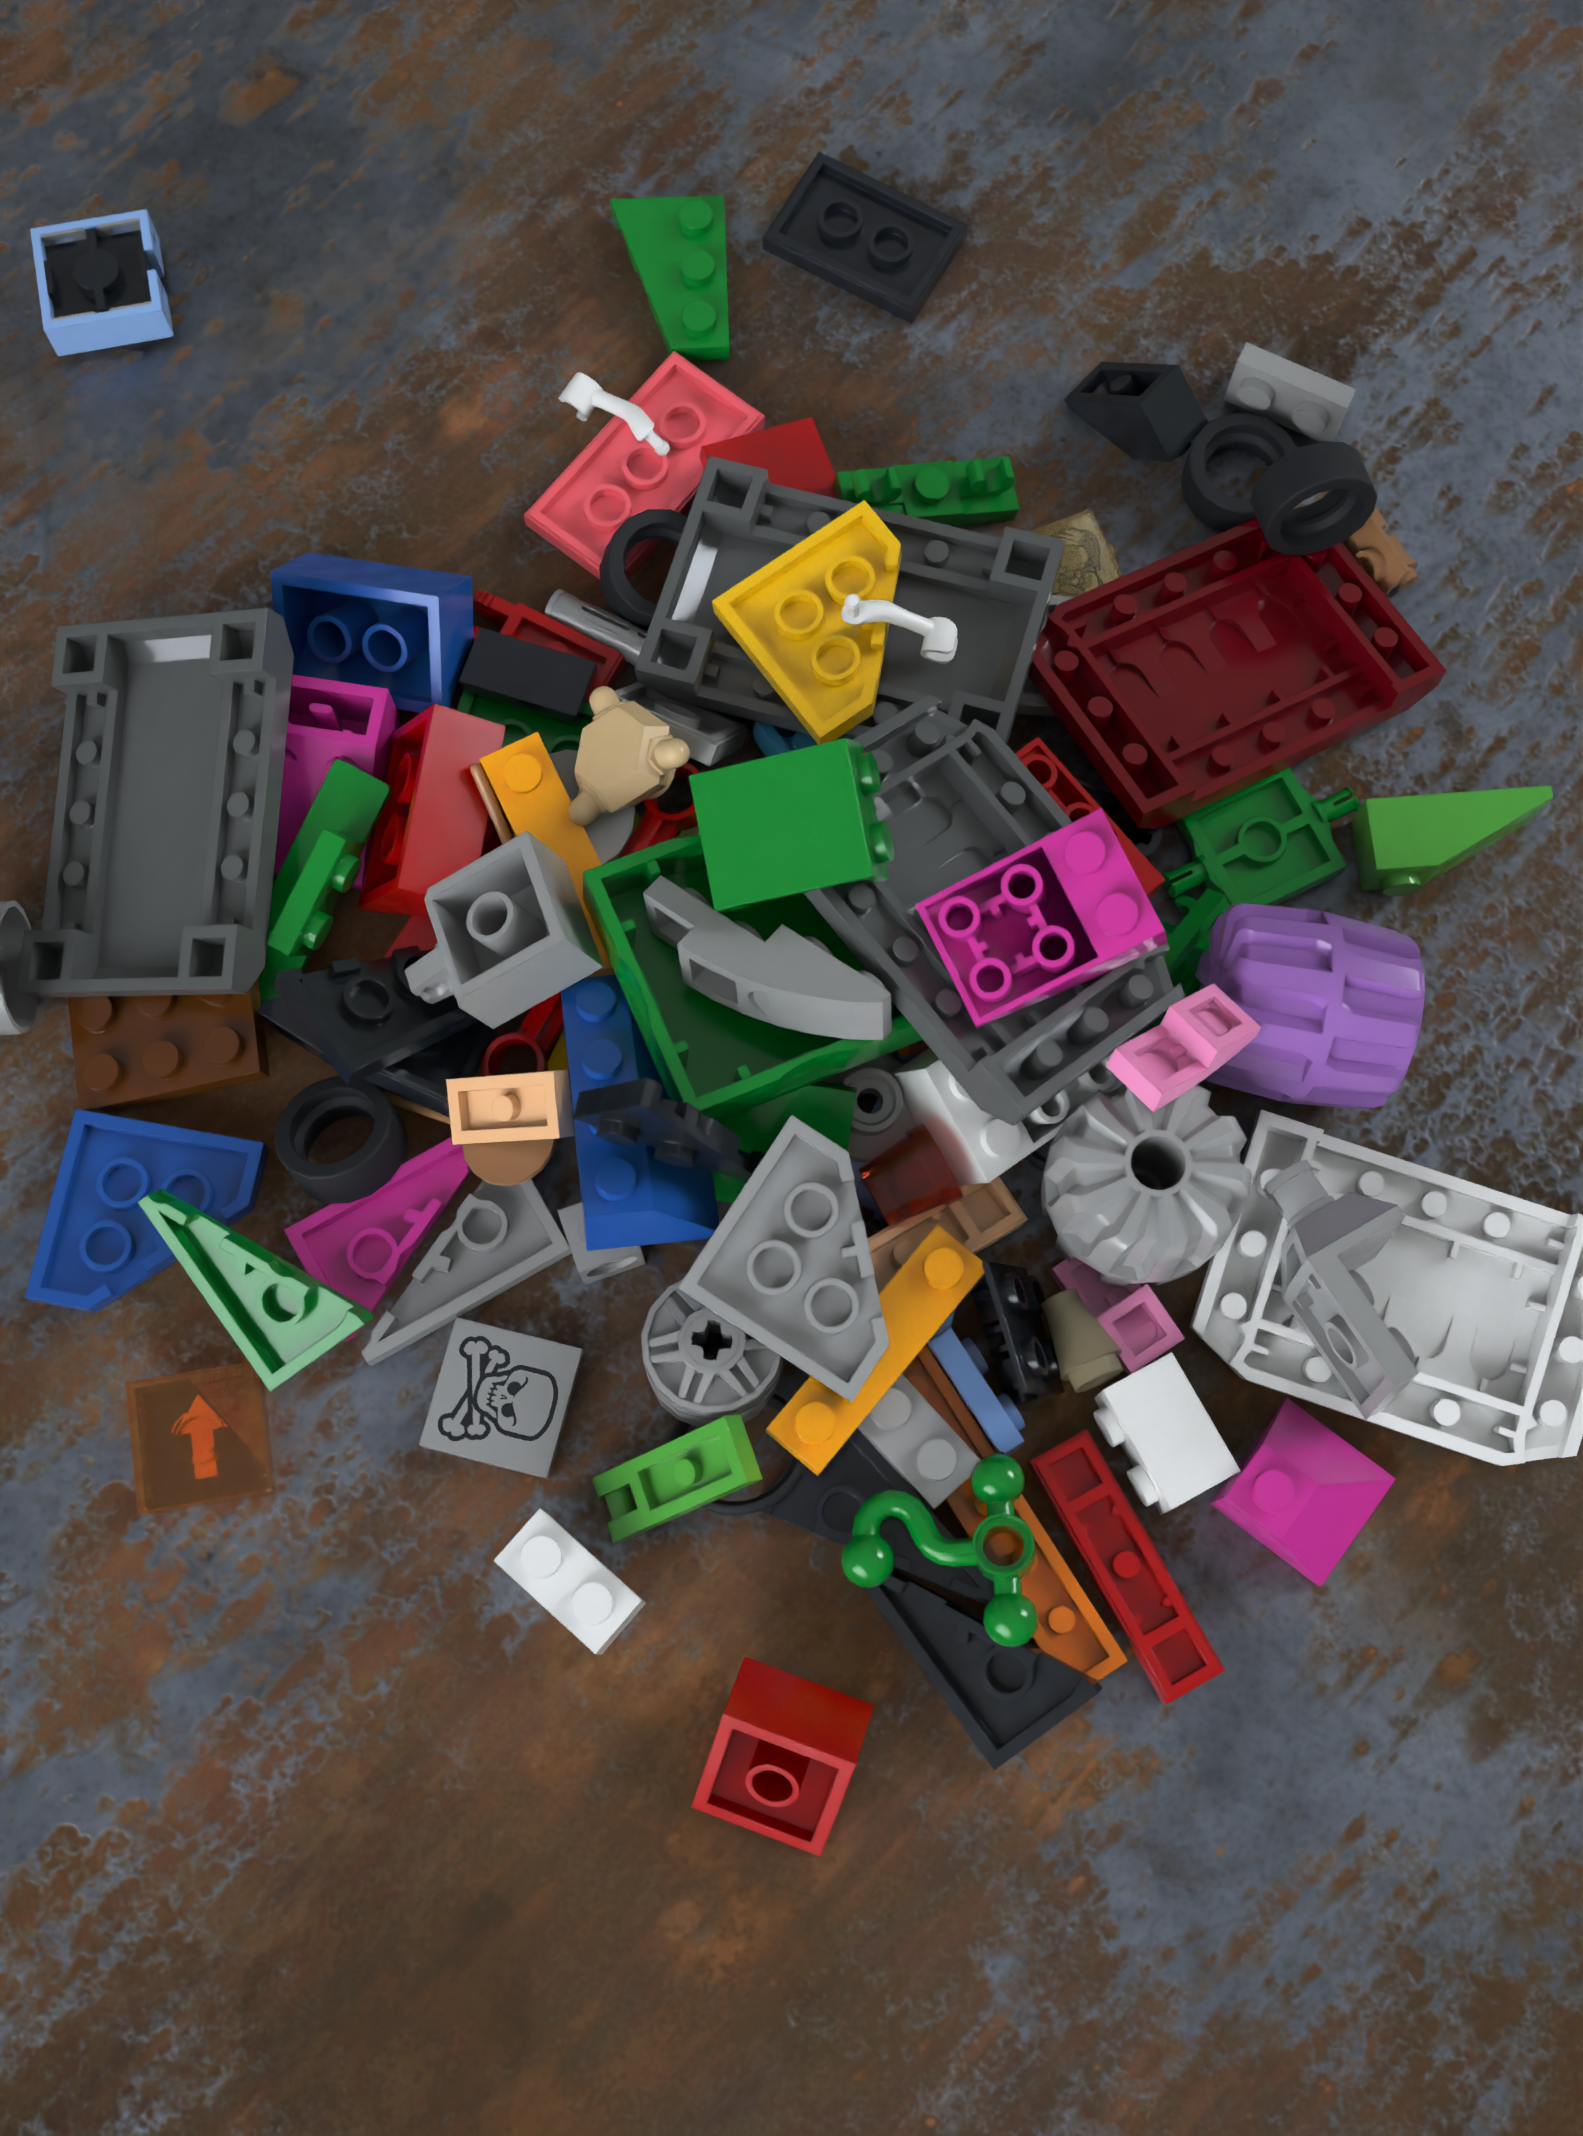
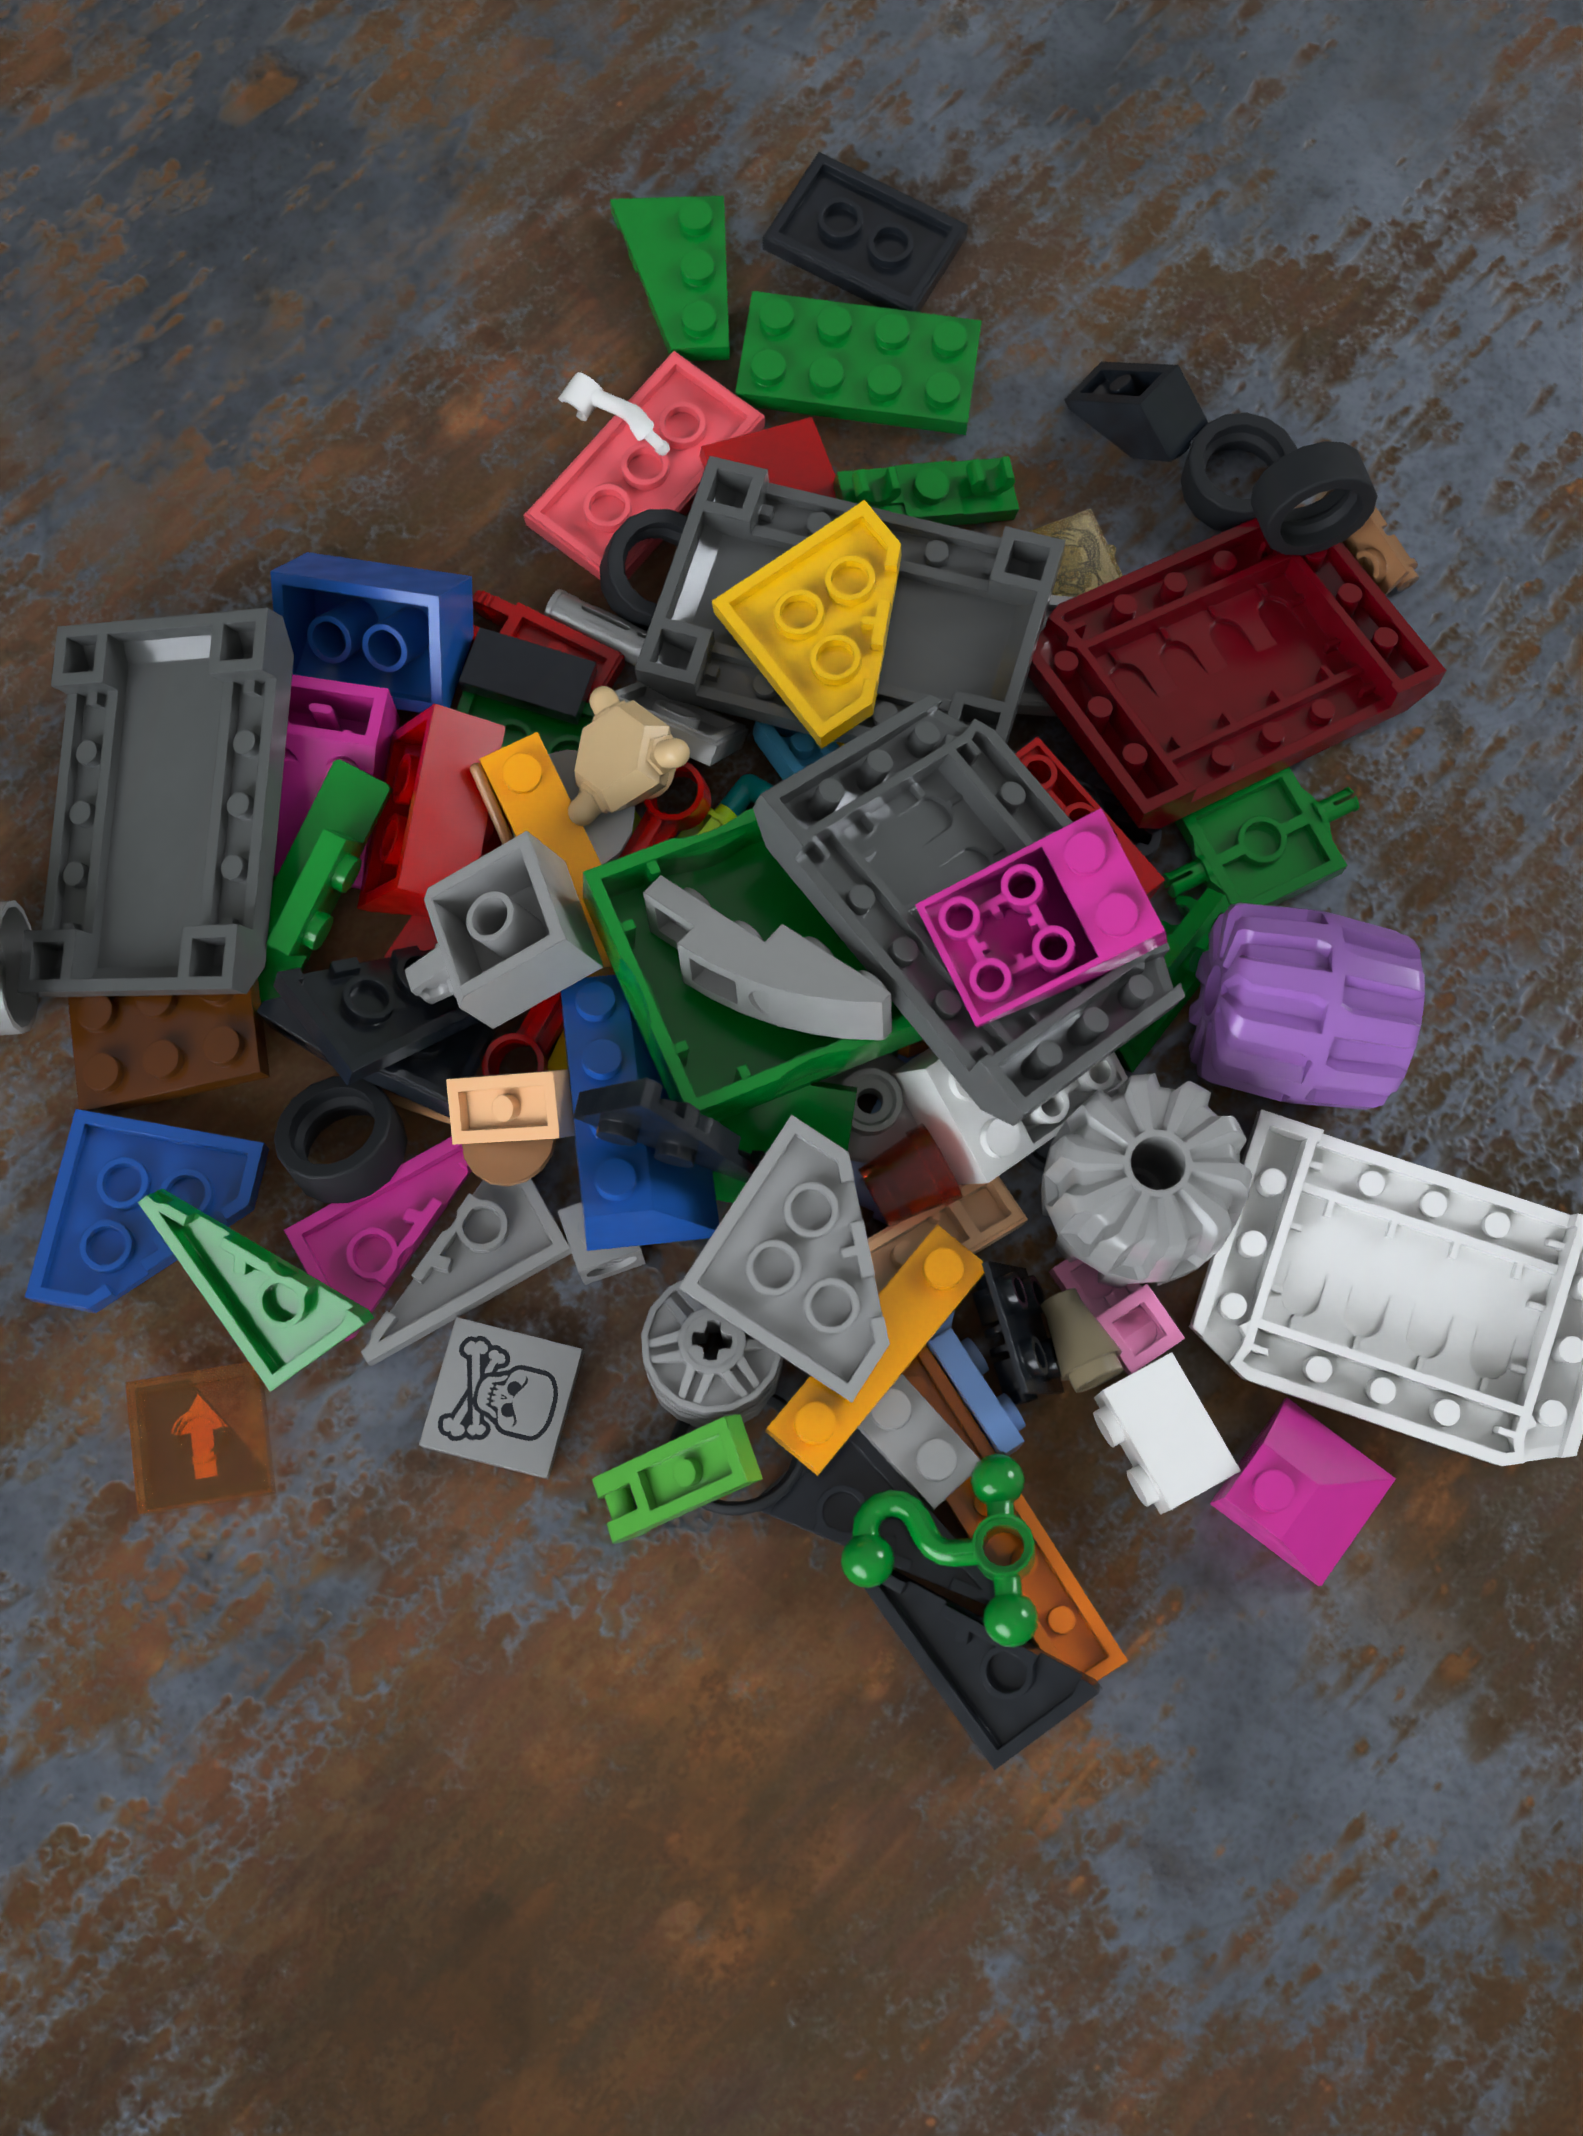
(101, 282): piece -> none
(569, 1582): white brick -> none
(783, 1756): red slope -> none
(791, 824): green panel -> none
(858, 362): none -> green plate
(938, 632): white piece -> none
(1126, 1567): red plate -> none
(1185, 1048): bright pink slope -> none
(1289, 394): light grey bracket -> none
(1327, 1293): light grey plate -> none
(1420, 837): bright green slope -> none

